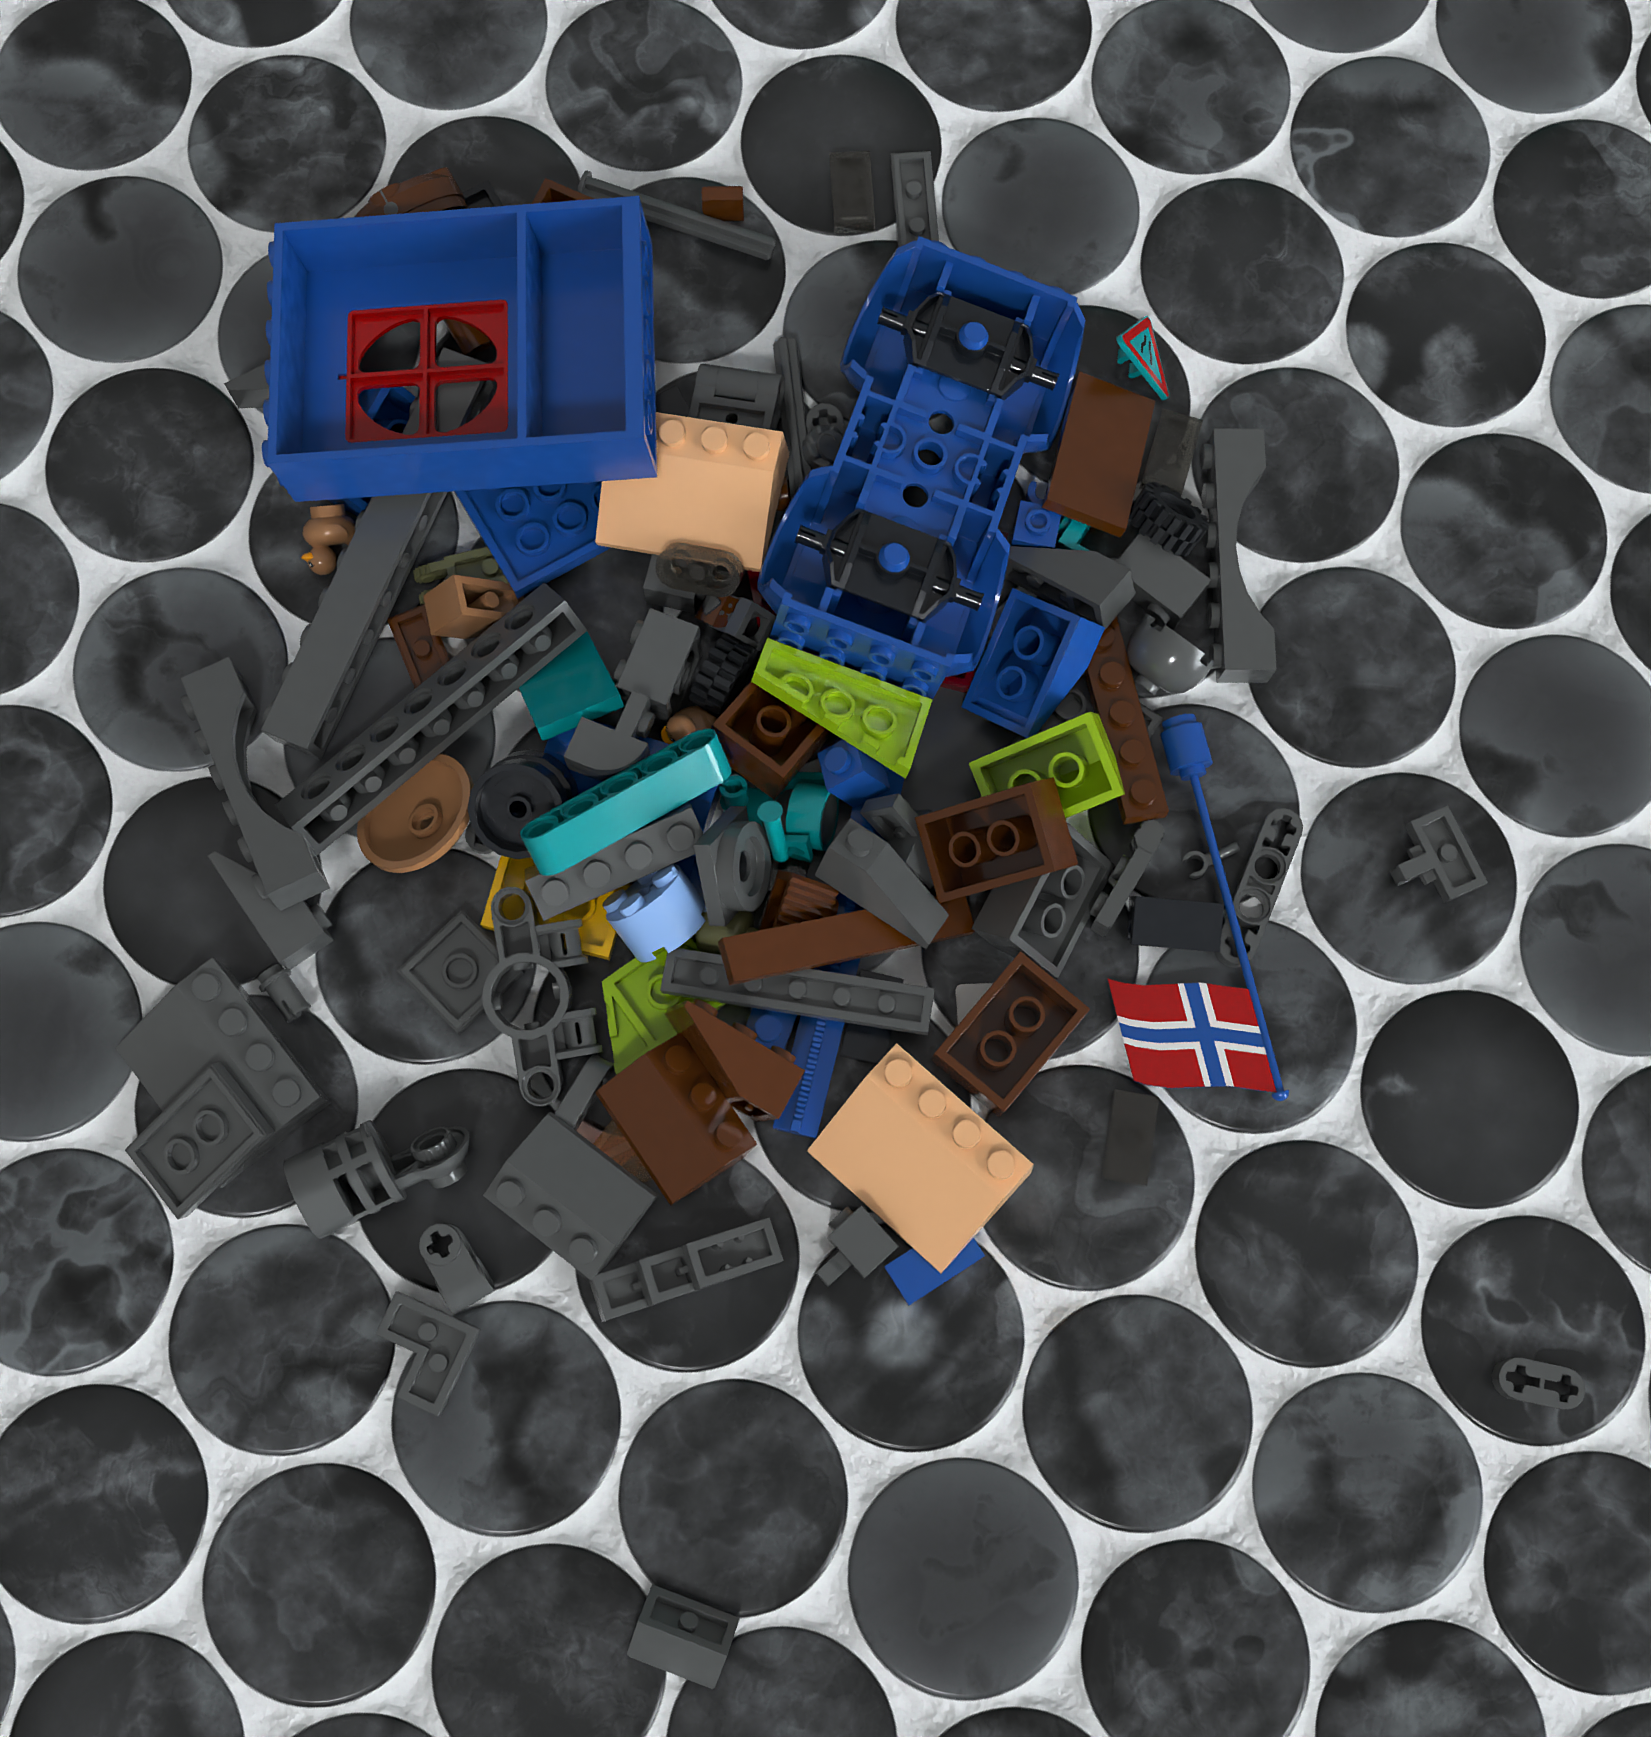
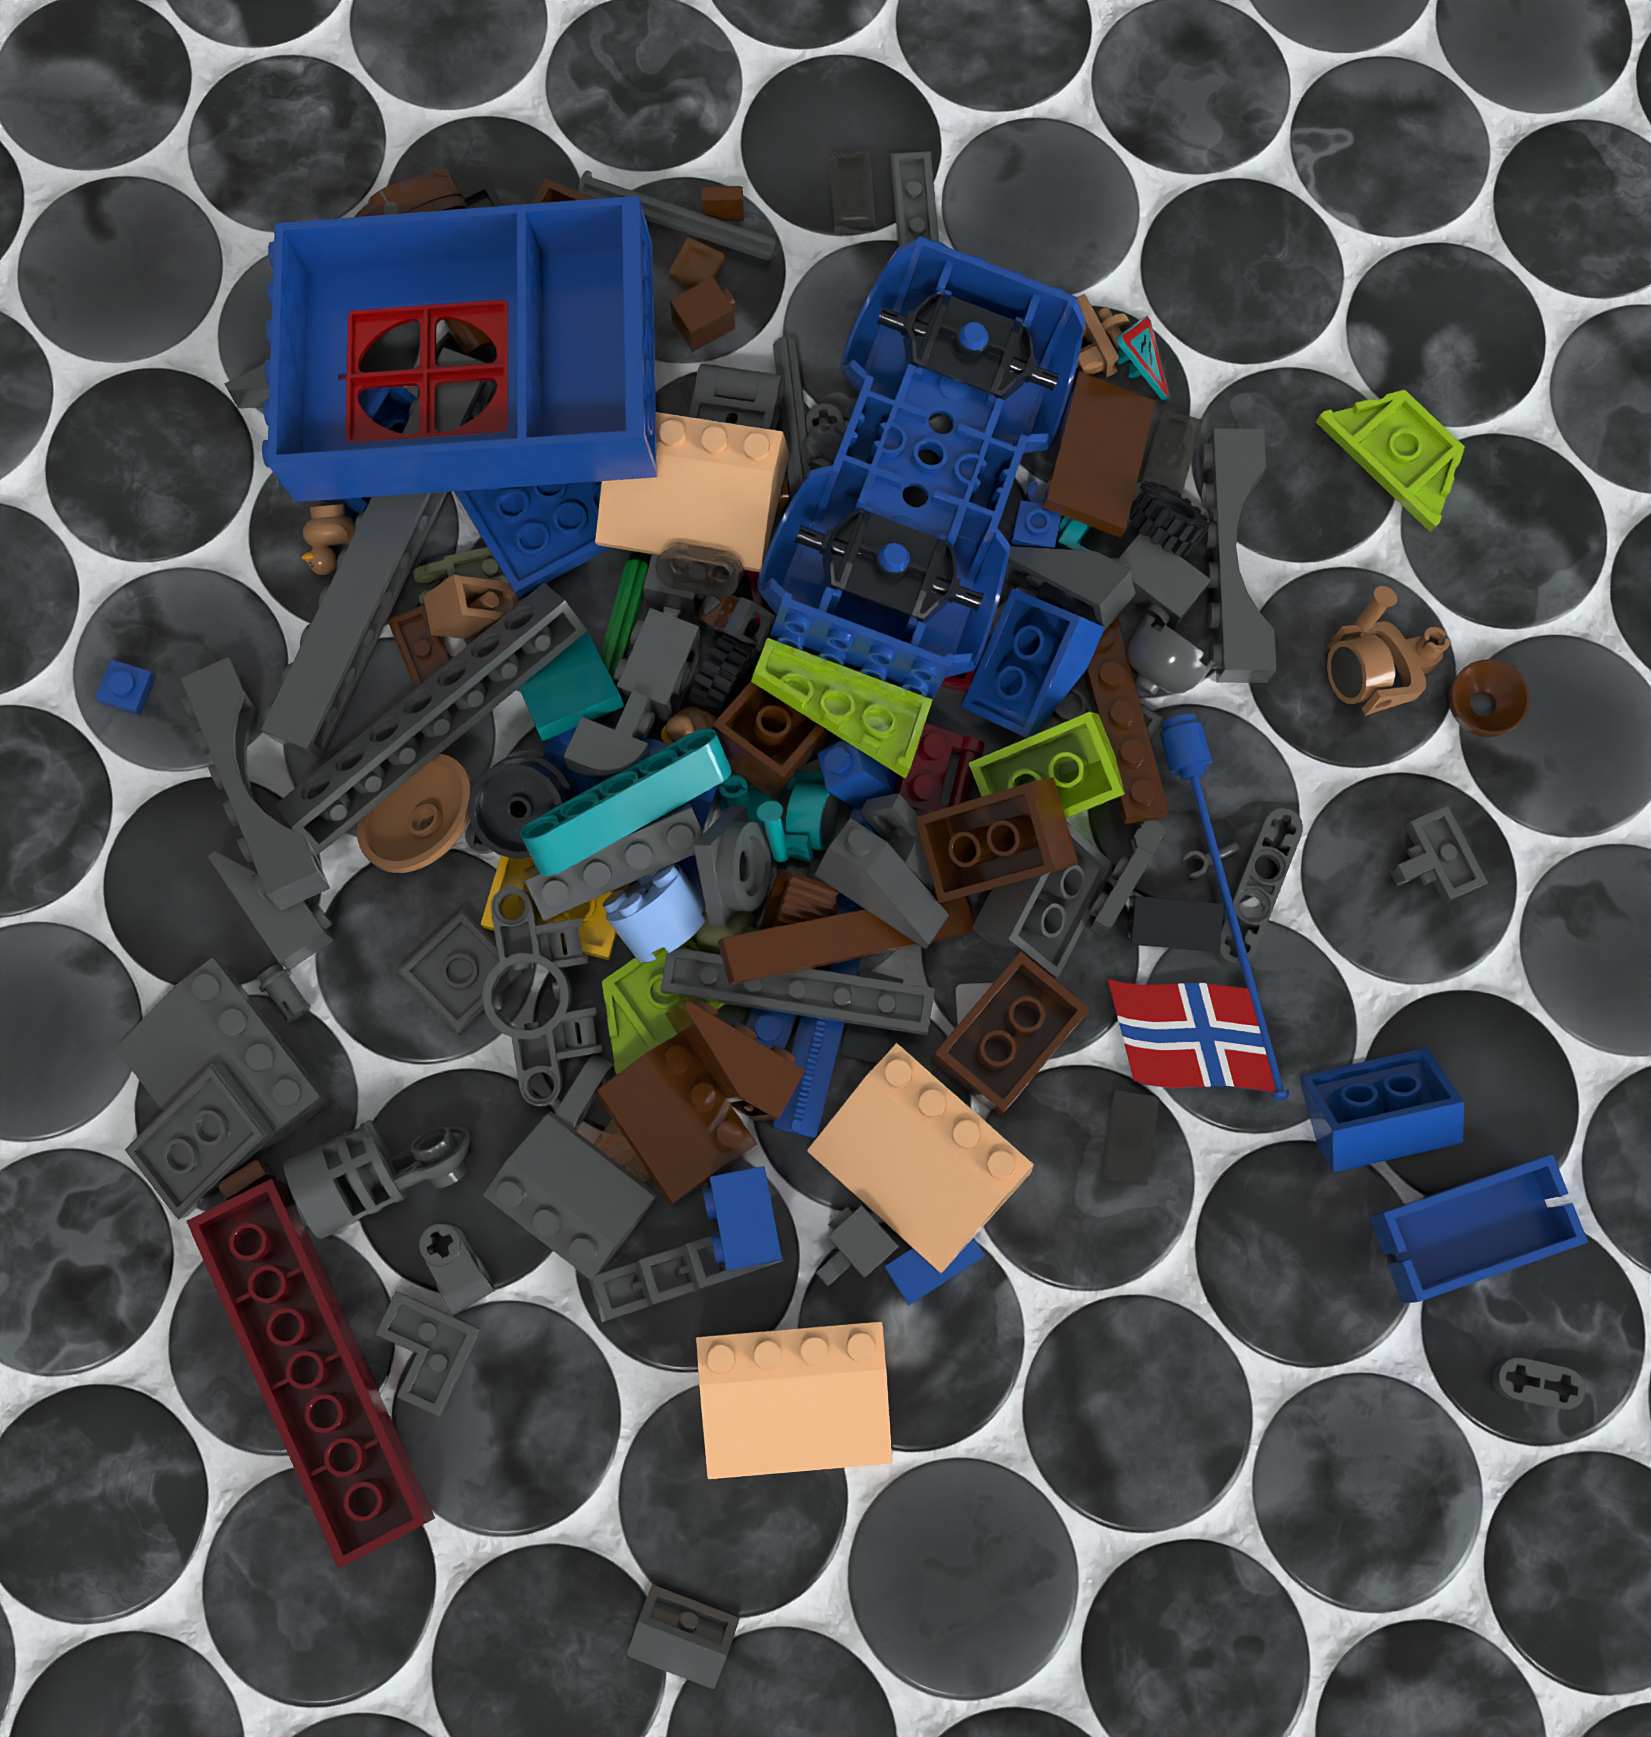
(125, 687): none -> blue plate
(246, 1179): none -> reddish brown tile
(310, 1371): none -> dark red brick
(623, 616): none -> green axle
(696, 263): none -> clear orange tile
(703, 313): none -> reddish brown brick
(744, 1219): none -> blue brick
(794, 1400): none -> light nougat slope
(929, 767): none -> dark red plate
(1100, 352): none -> medium nougat hips
(1365, 656): none -> medium nougat piece
(1383, 1109): none -> blue slope
(1400, 450): none -> lime wing
(1477, 1229): none -> blue piece
(1504, 689): none -> reddish brown piece

